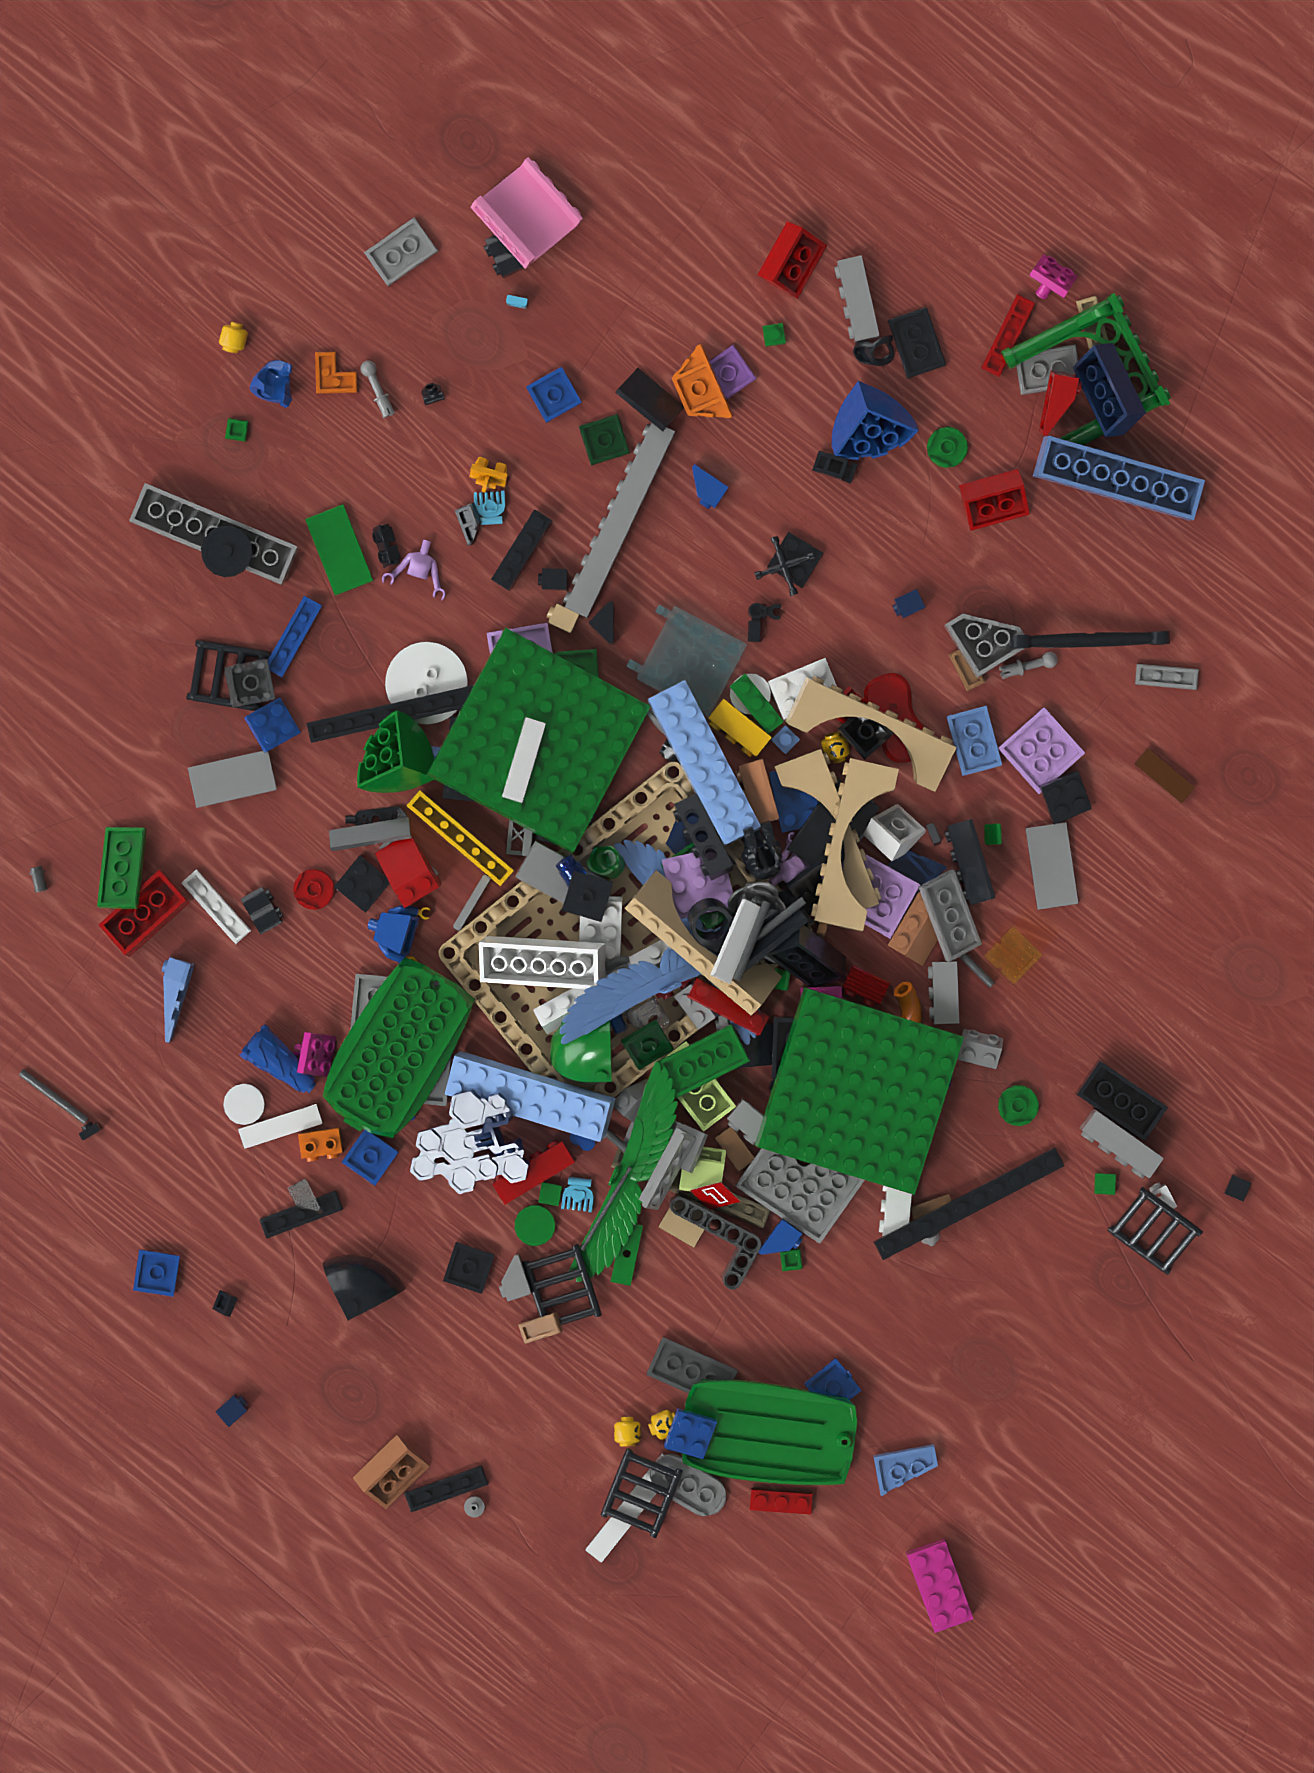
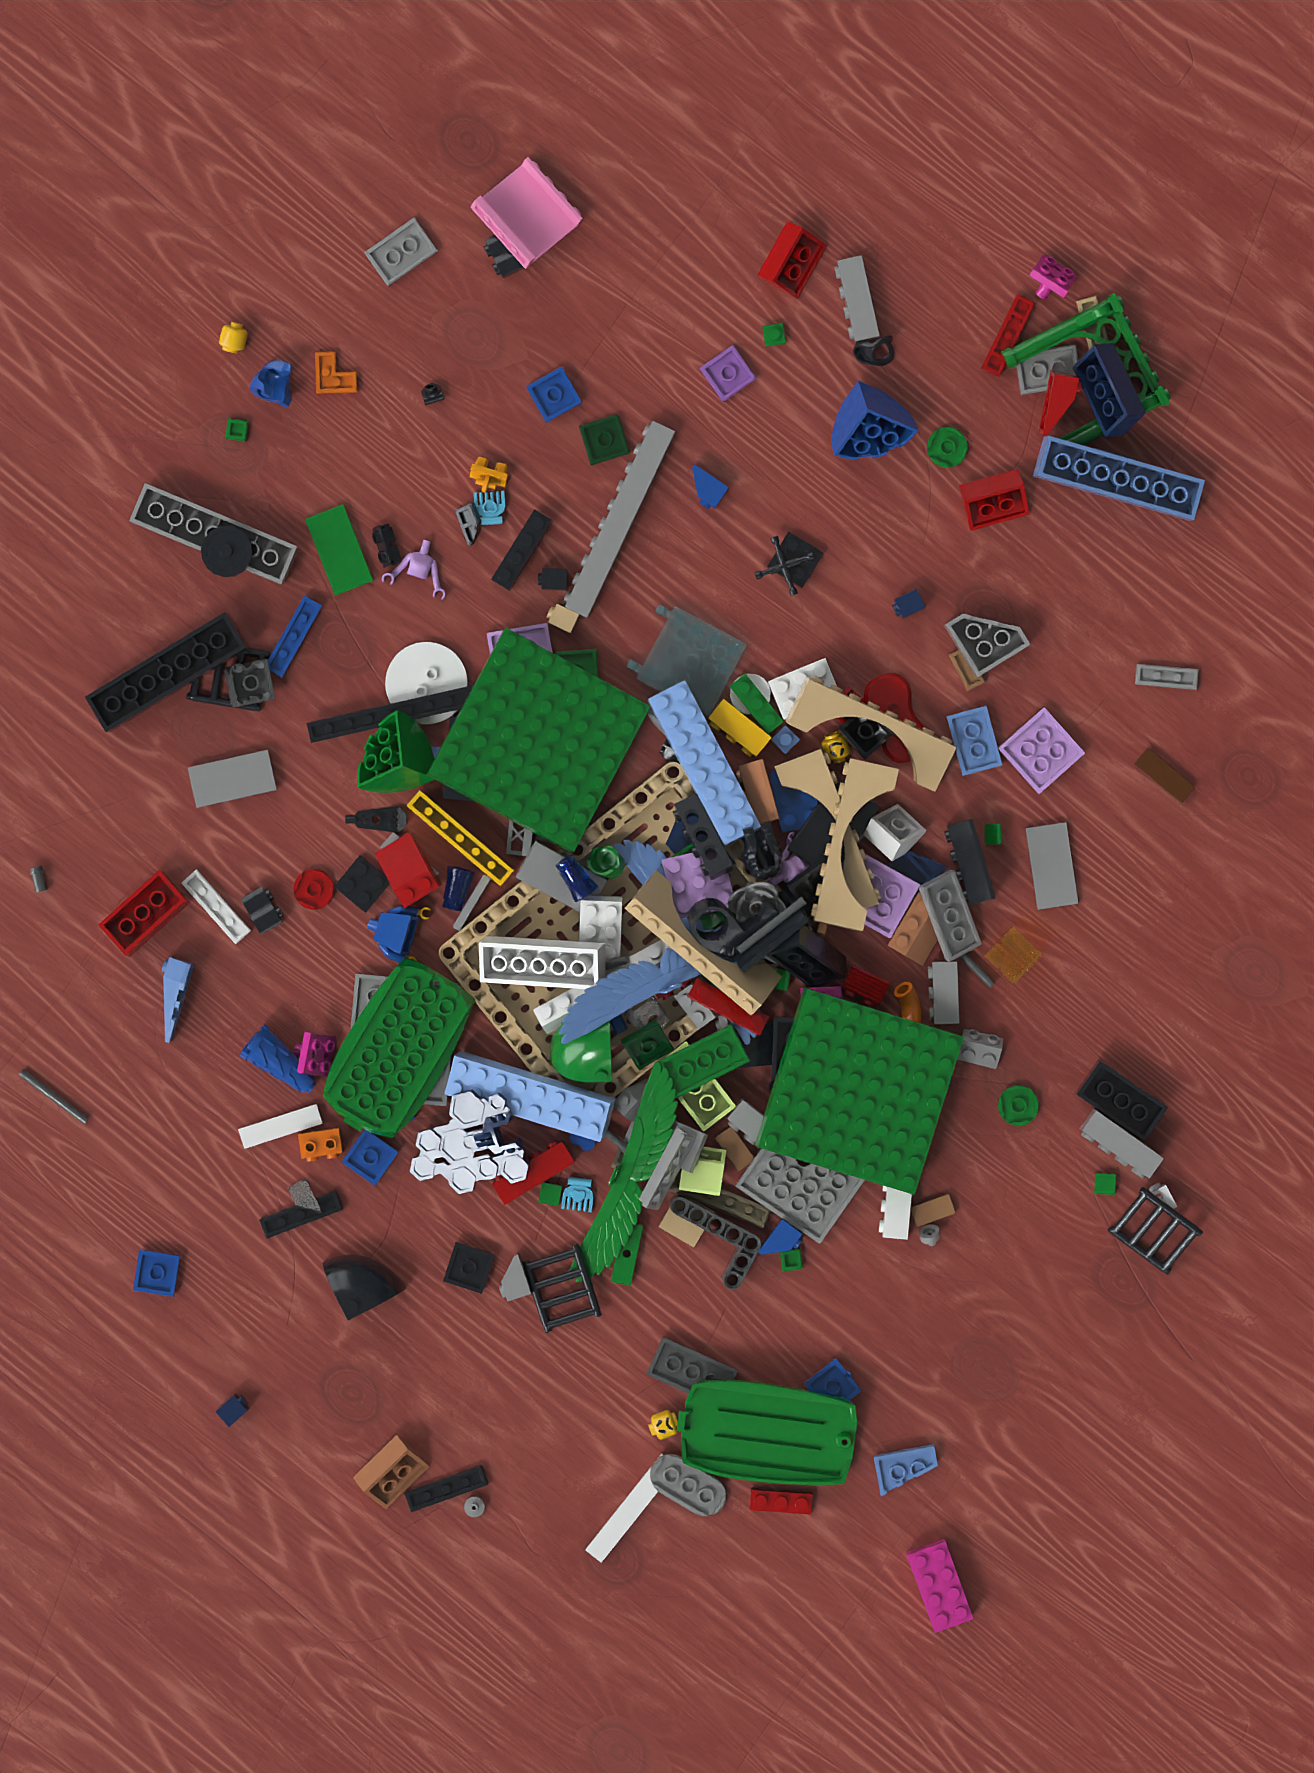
(89, 1130): black plate -> none
(121, 868): green tile -> none
(167, 672): none -> black brick
(224, 1303): black plate -> none
(244, 1104): white tile -> none
(272, 725): blue plate -> none
(368, 369): light grey pin -> none
(370, 834): dark grey tile -> none
(456, 887): none -> clear blue plant
(517, 301): medium azure tile -> none
(523, 760): white tile -> none
(534, 1225): green tile -> none
(540, 1327): medium nougat tile -> none
(587, 896): black plate -> none
(604, 623): black slope -> none
(606, 1208): dark grey piece -> none
(614, 1492): black bar -> none
(627, 1432): yellow head -> none
(650, 399): black tile -> none
(690, 1433): blue plate -> none
(700, 387): orange wing -> none
(715, 1195): red sticker -> none
(735, 941): white tile -> none
(751, 941): dark grey bar -> none
(756, 612): black bar -> none
(834, 467): black brick -> none
(916, 342): black tile -> none
(934, 836): black tile -> none
(968, 1203): black plate -> none
(1048, 660): light grey pin -> none
(1065, 797): black plate -> none
(1098, 639): black piece -> none
(1237, 1188): black tile -> none

